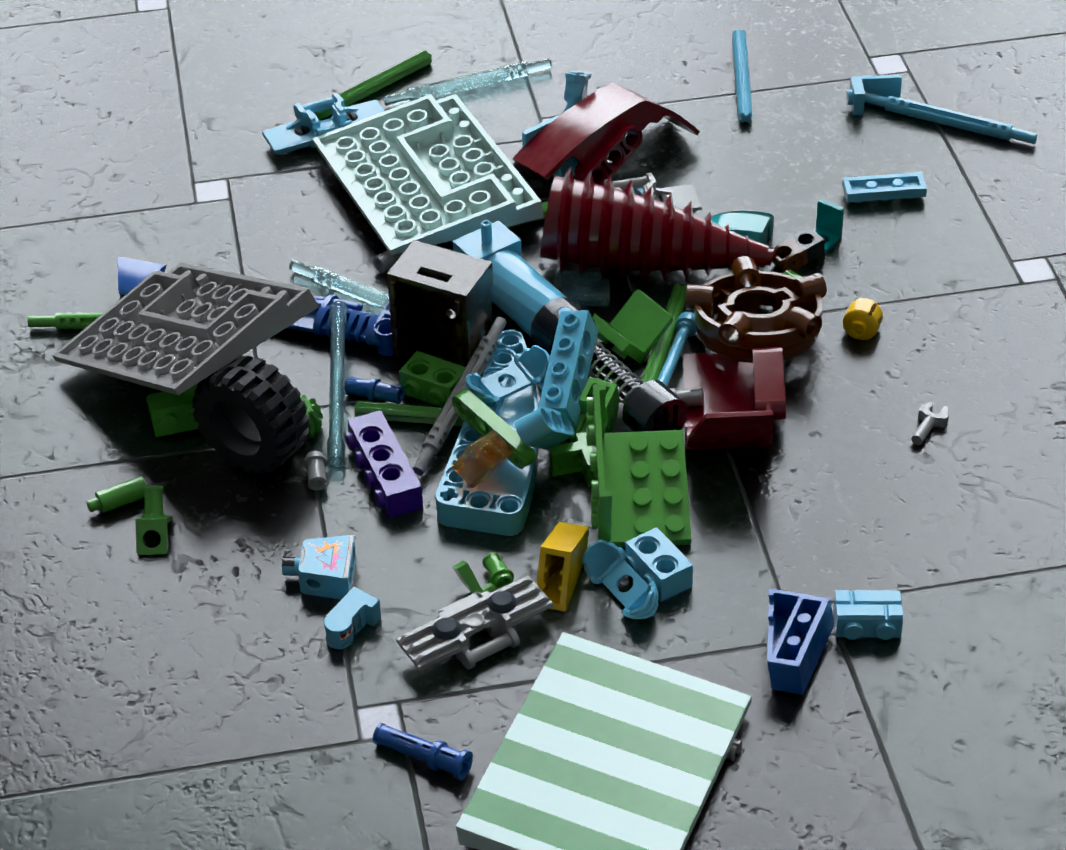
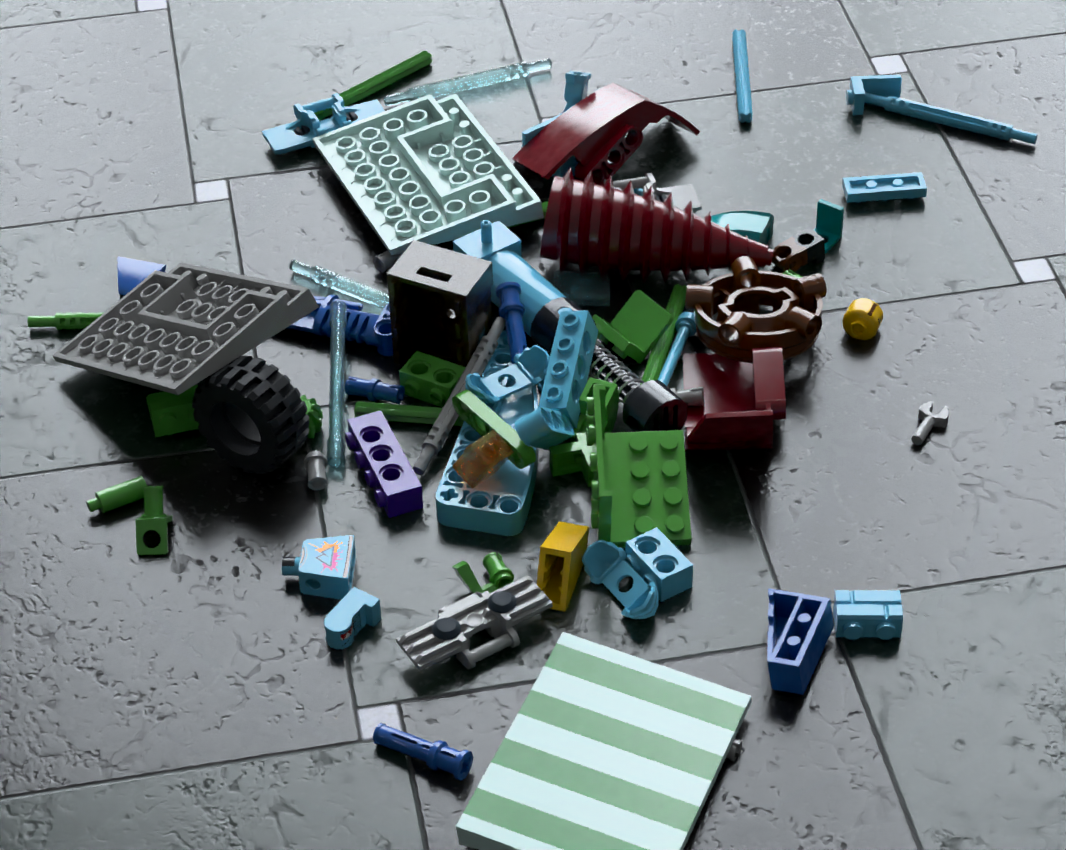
(512, 312): none -> blue pin

